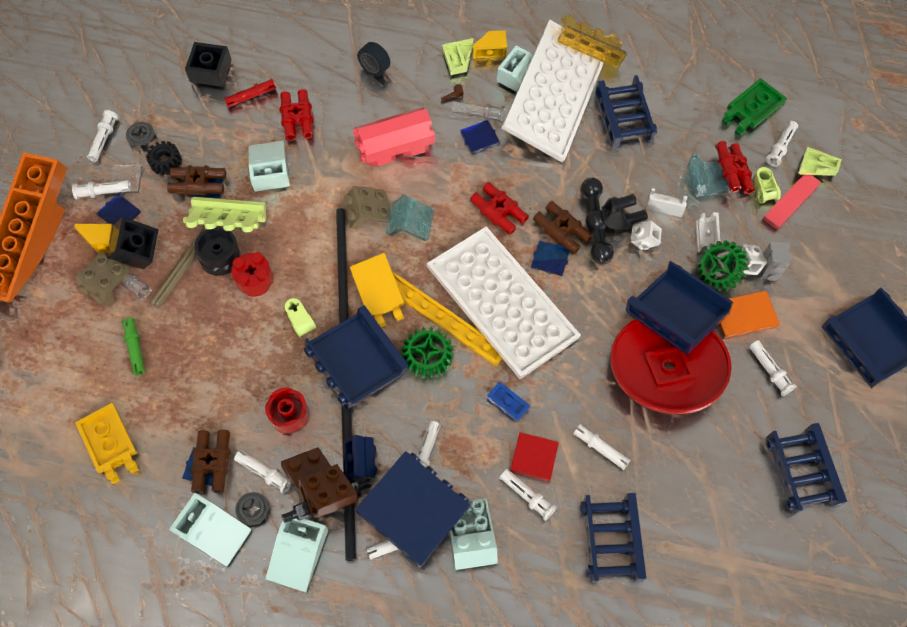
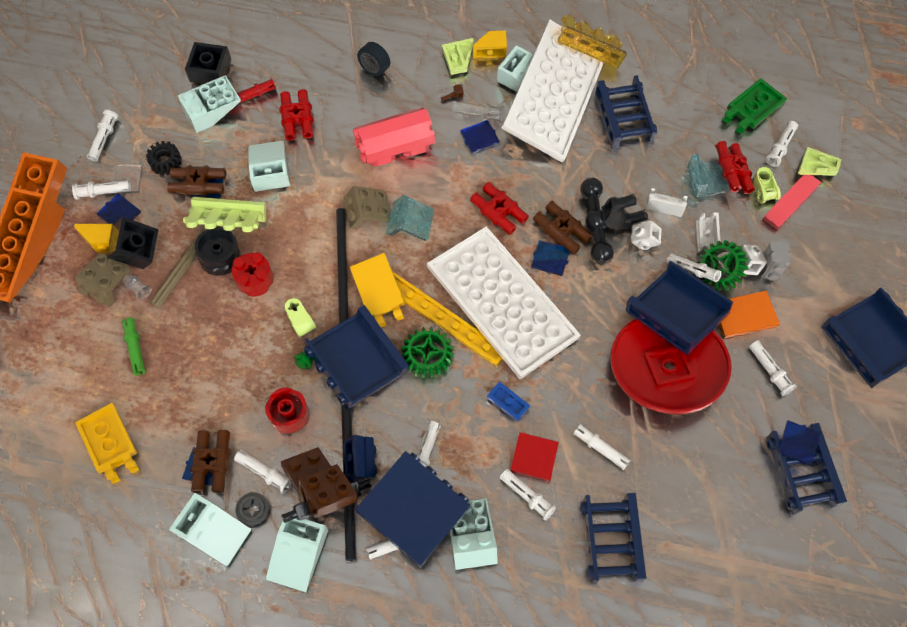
(135, 130): dark grey gear -> none
(208, 103): none -> light aqua slope
(303, 360): none -> green plate
(711, 273): none -> white pin
(799, 443): none -> clear blue piece

